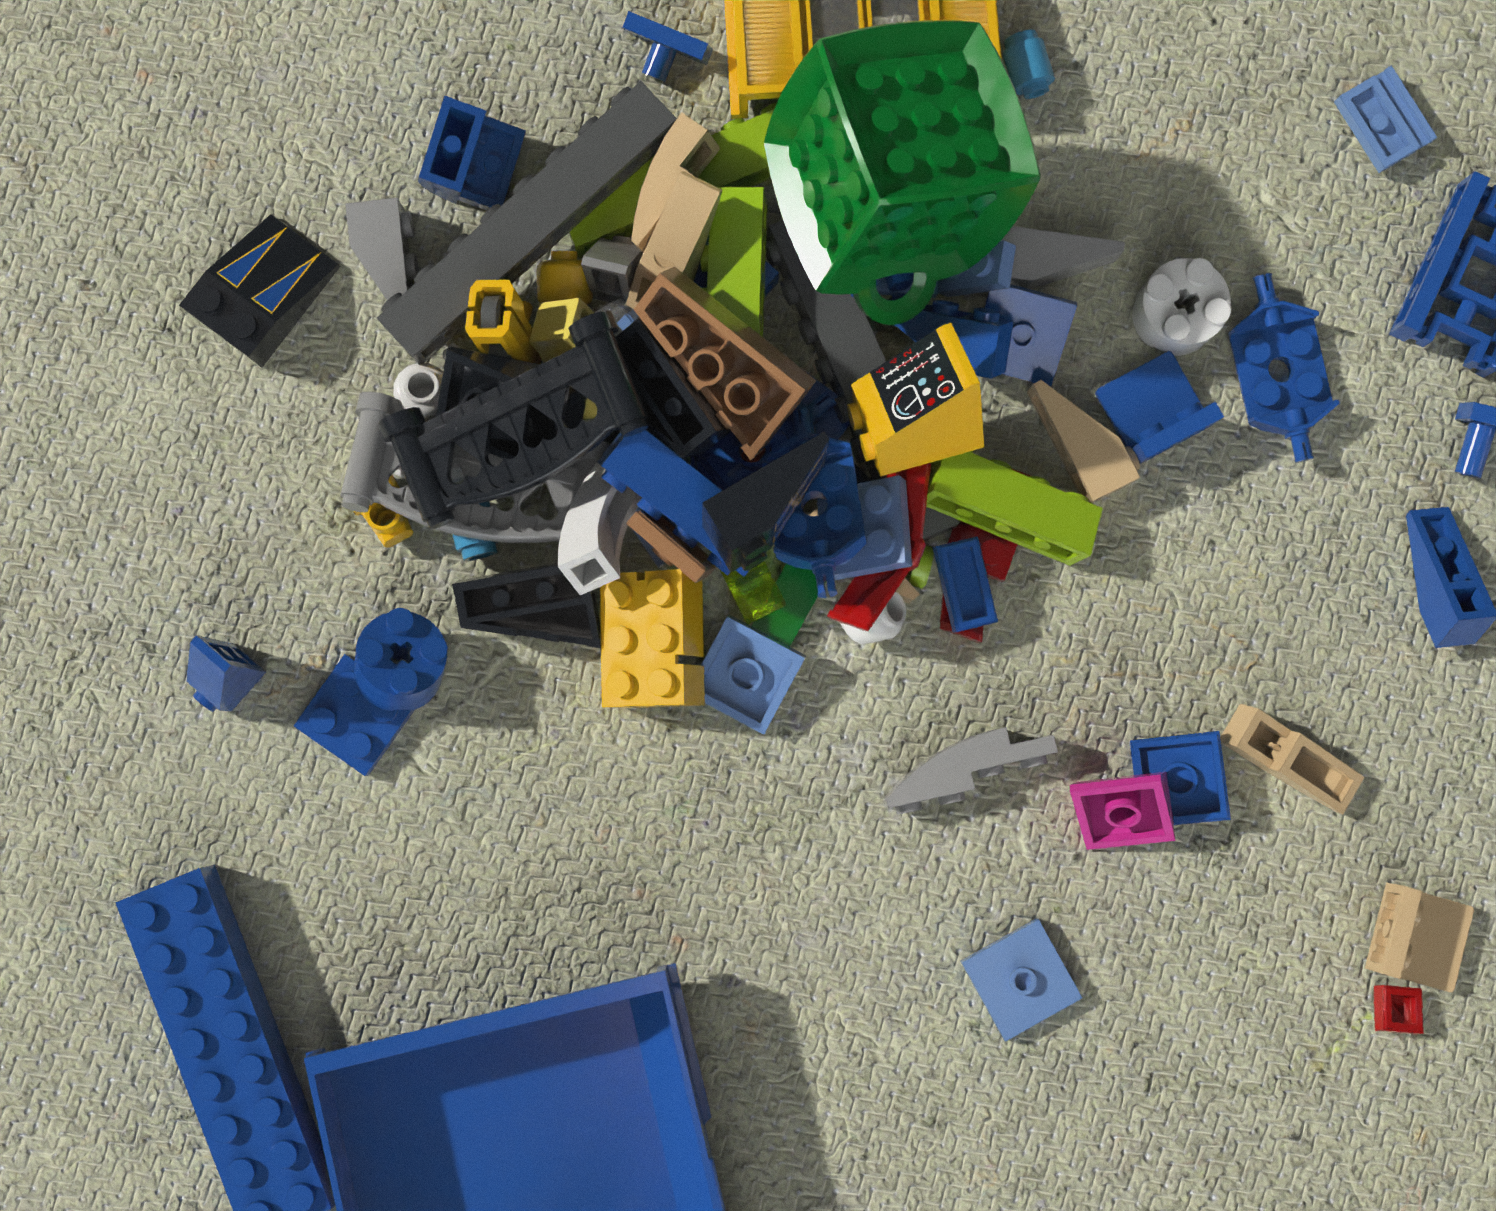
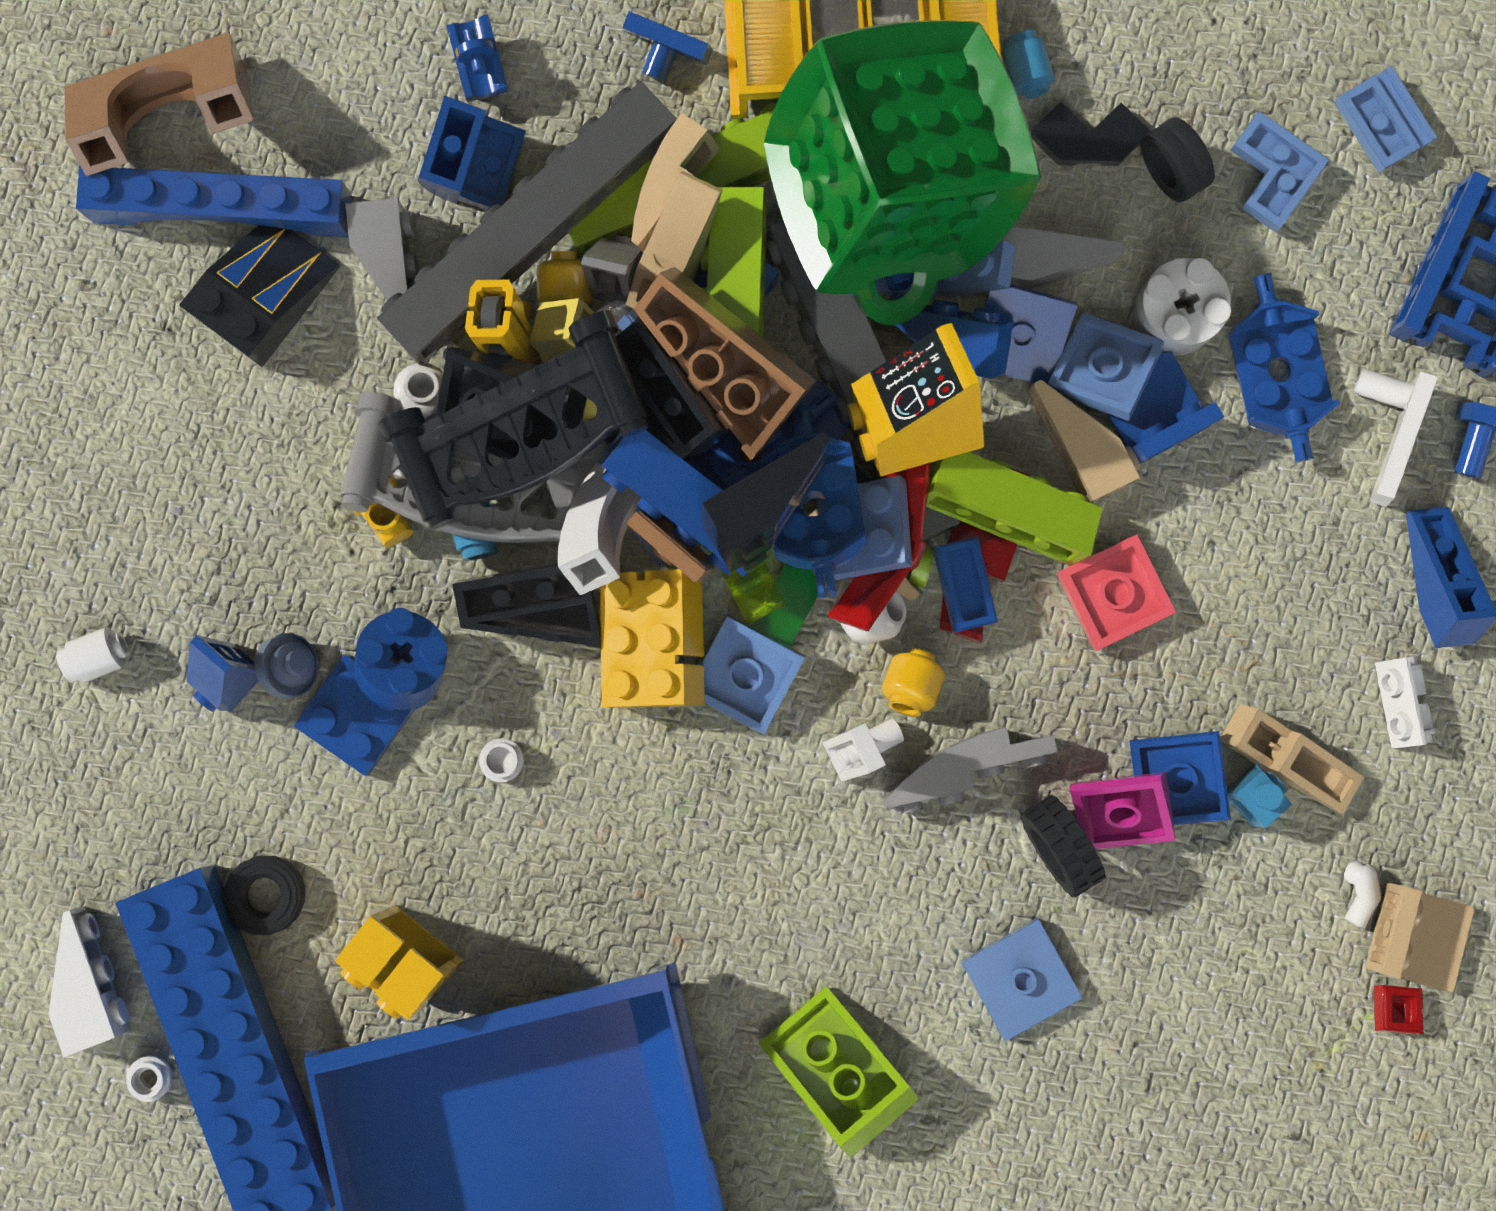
(83, 996): none -> white slope
(92, 655): none -> white brick
(109, 104): none -> medium nougat arch
(139, 1087): none -> white plate
(146, 195): none -> blue arch
(238, 904): none -> black tyre
(286, 665): none -> sand blue plate
(398, 962): none -> yellow piece
(477, 59): none -> blue hips
(501, 760): none -> white plate
(838, 1072): none -> lime slope
(859, 749): none -> white piece
(913, 682): none -> yellow head
(1063, 846): none -> black tyre
(1072, 143): none -> black tile
(1106, 366): none -> medium blue plate
(1115, 592): none -> coral plate
(1177, 159): none -> black tyre
(1259, 797): none -> dark azure brick
(1288, 169): none -> medium blue plate
(1367, 891): none -> white arm
(1400, 685): none -> white hinge
(1413, 401): none -> white piece

